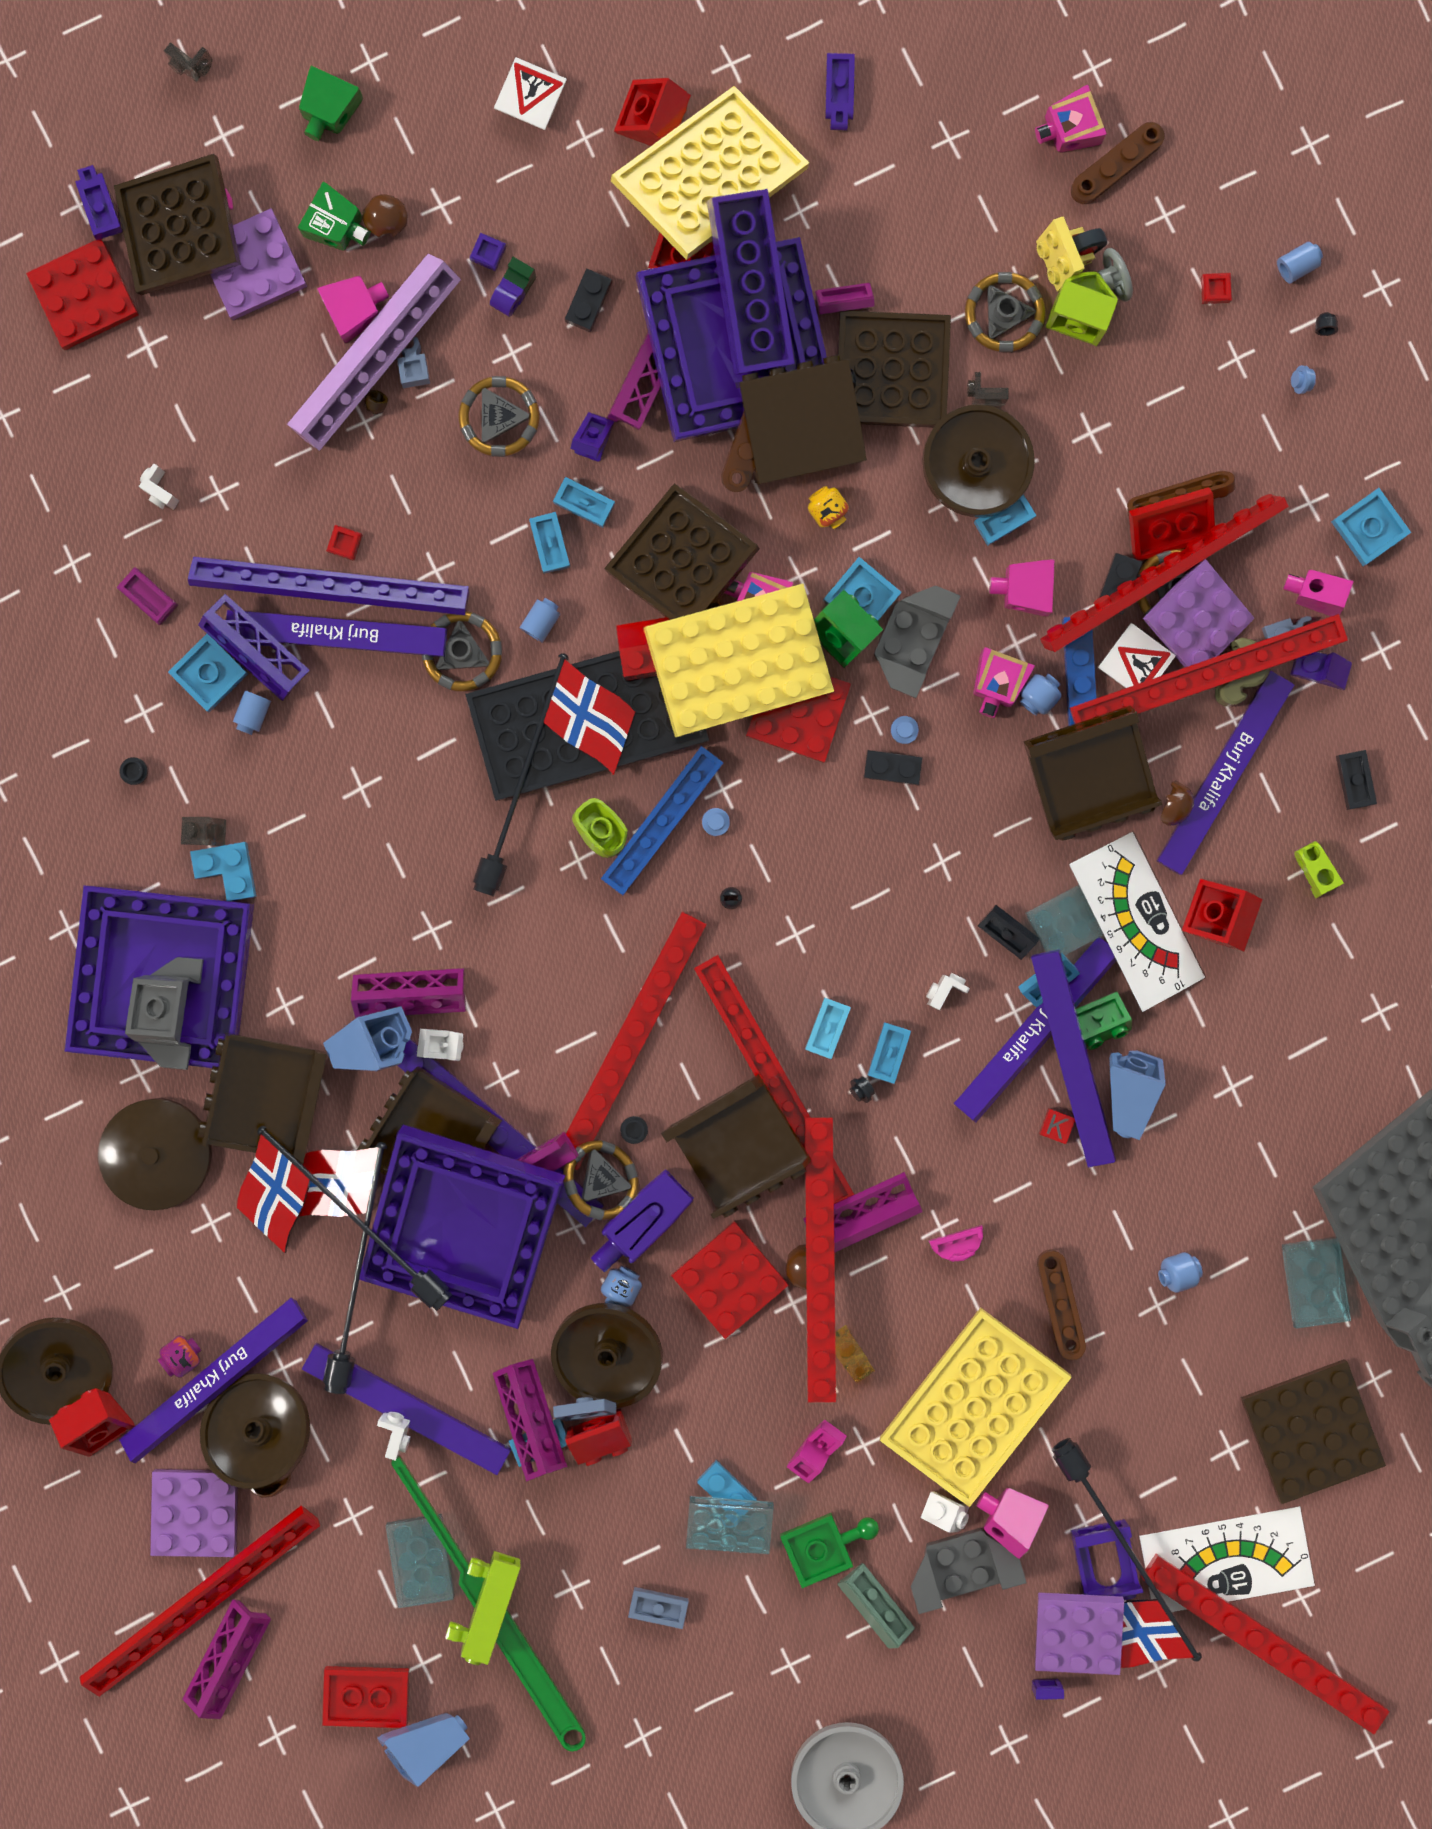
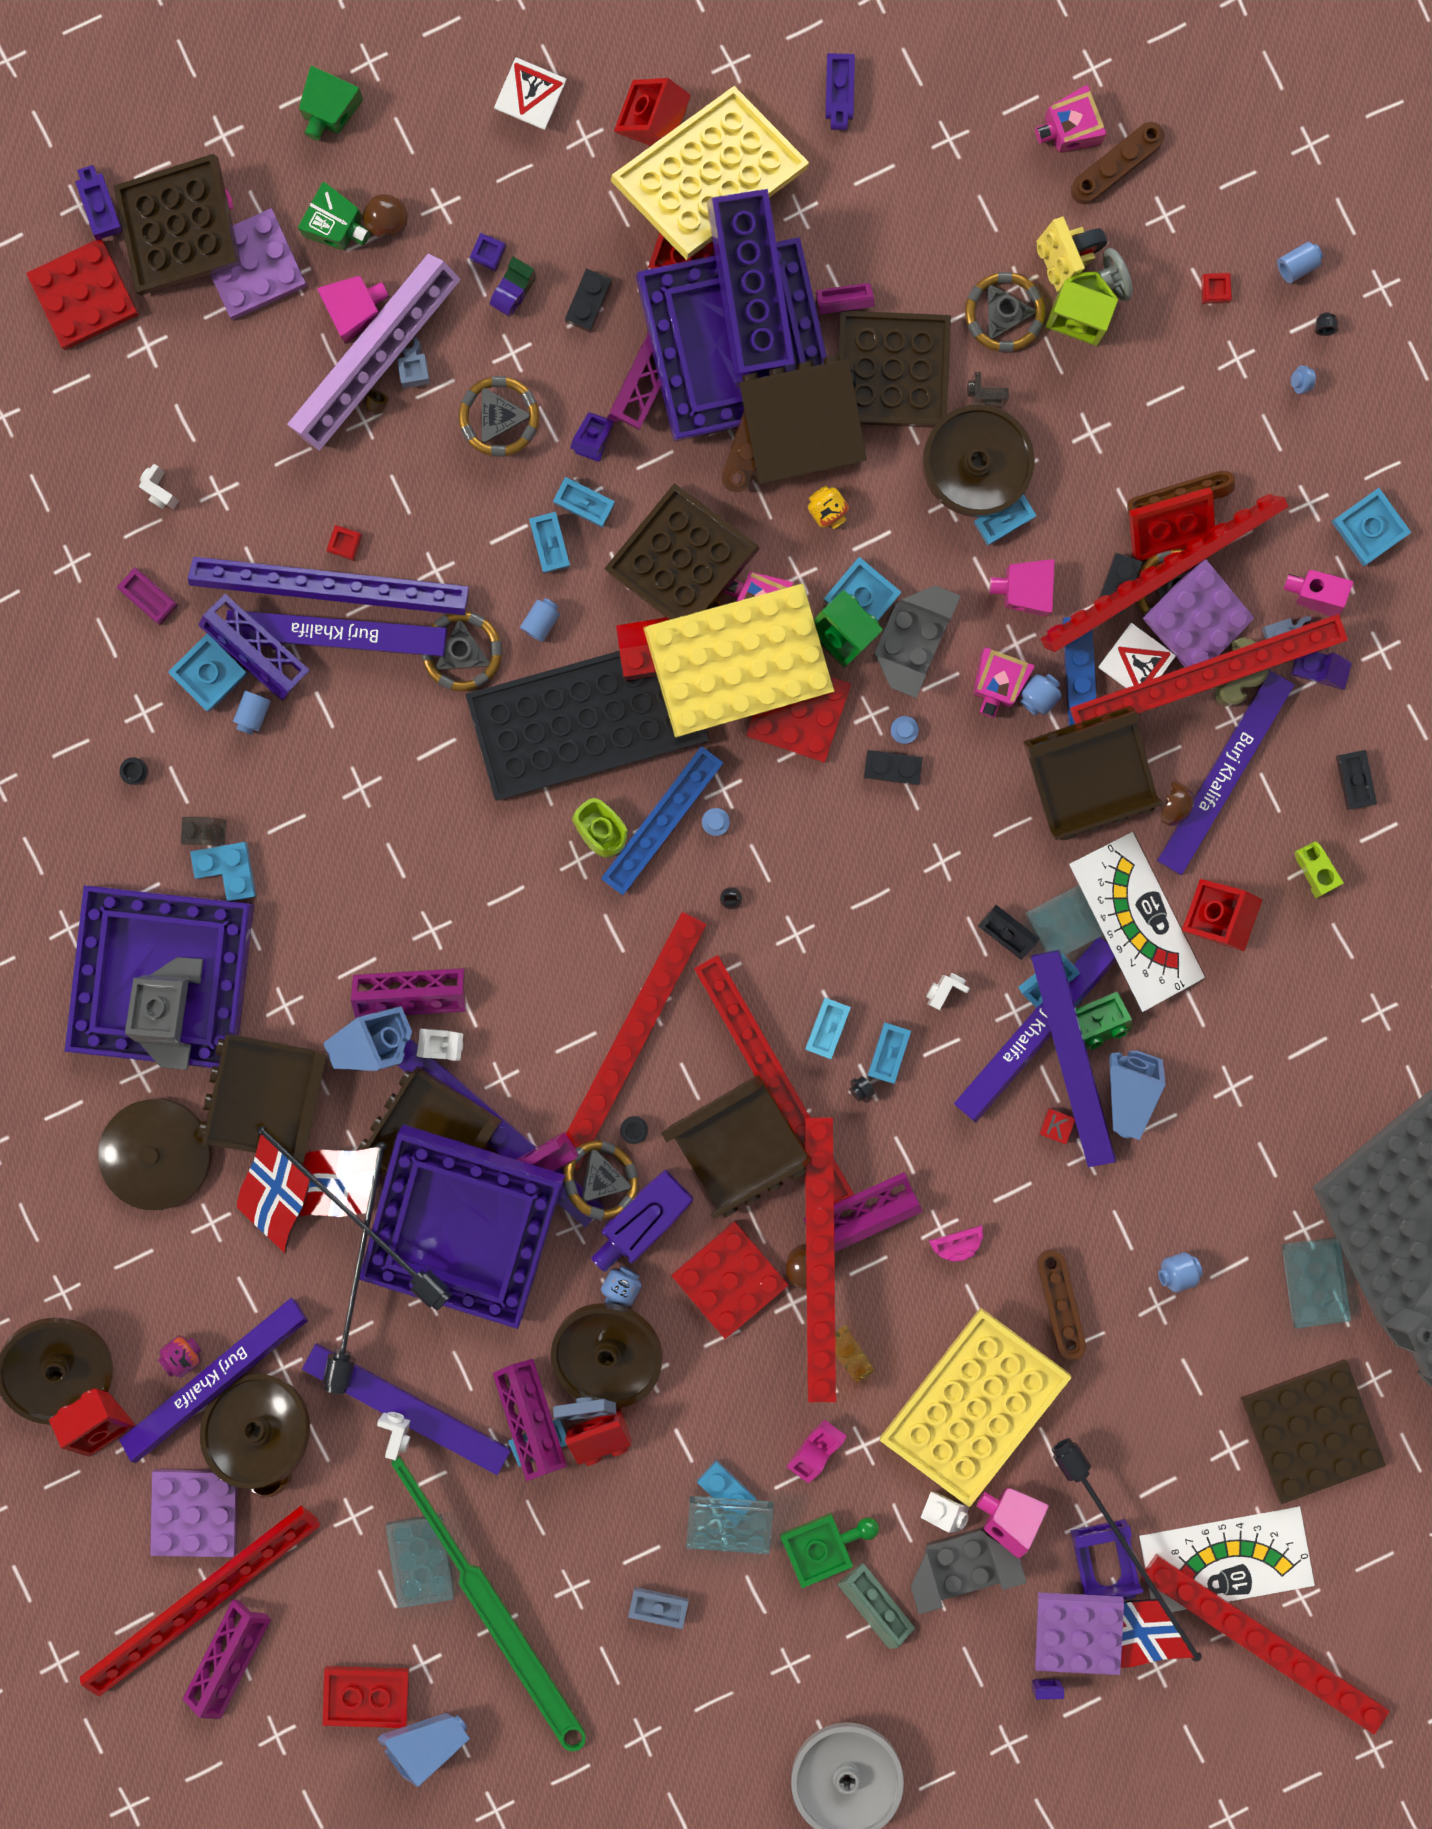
(181, 62): clear smoke bracket -> none
(490, 1607): lime brick -> none
(583, 717): flag -> none

